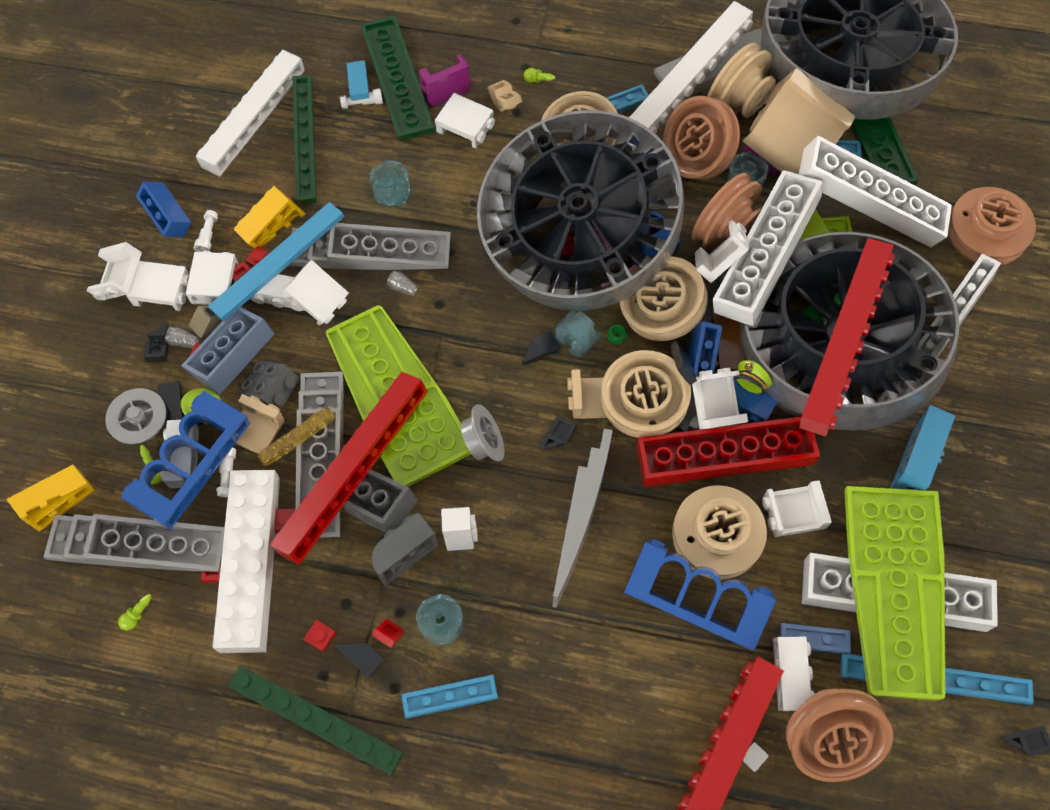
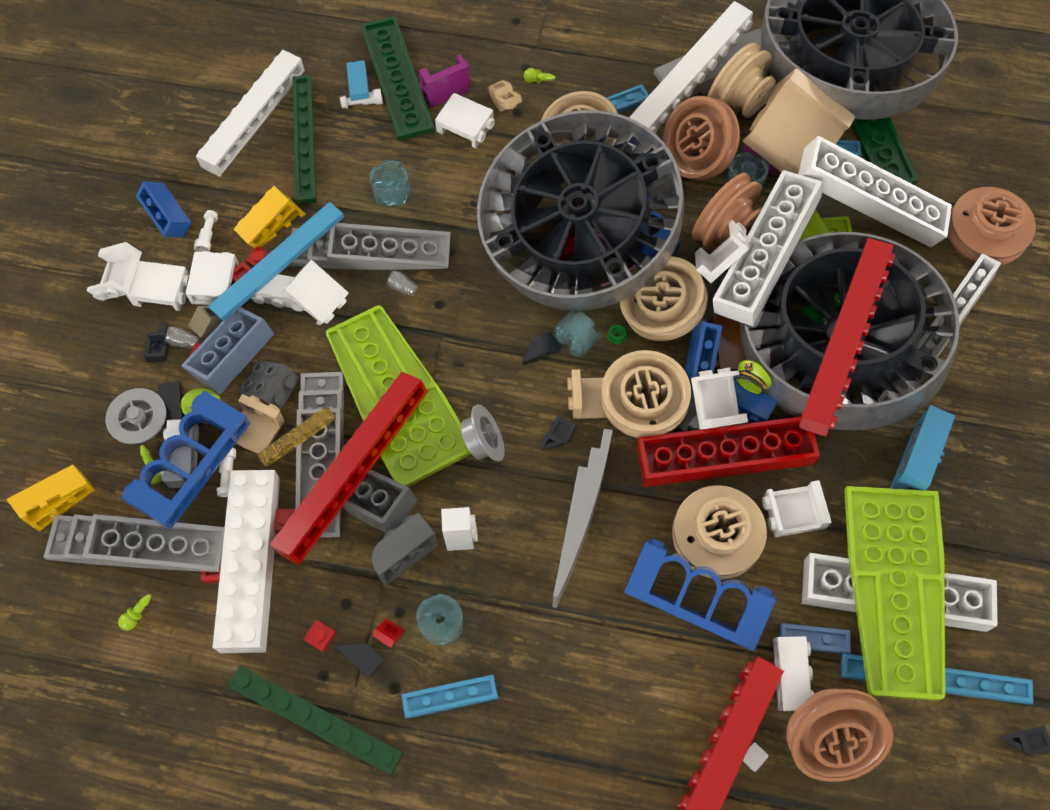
(682, 360): black tile -> none

